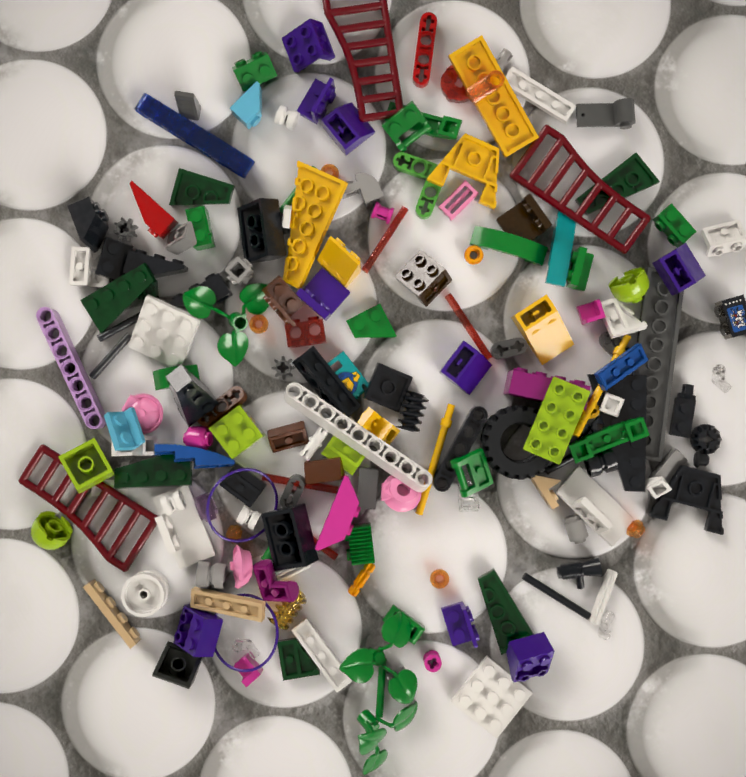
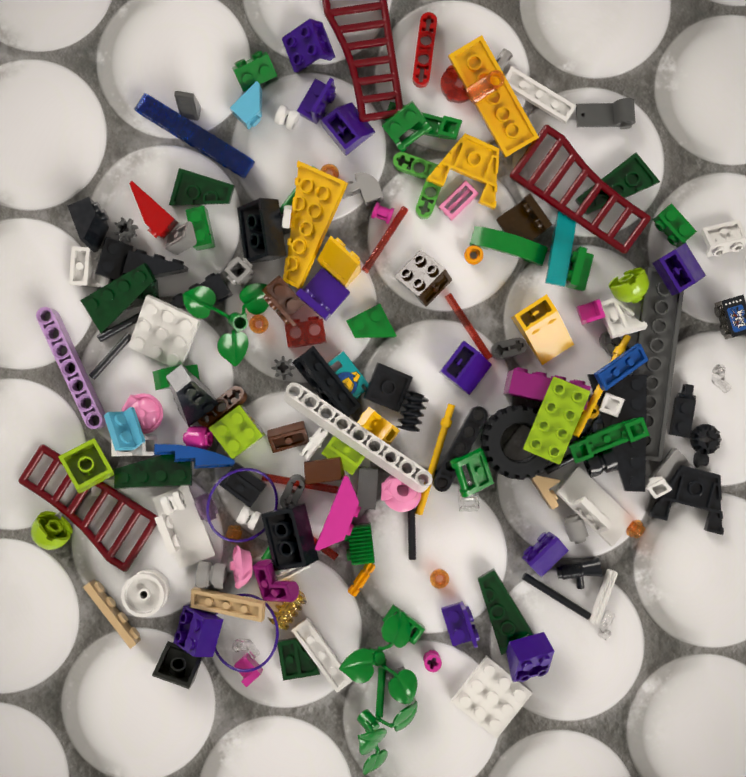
(411, 535): none -> black bar
(544, 553): none -> dark purple slope

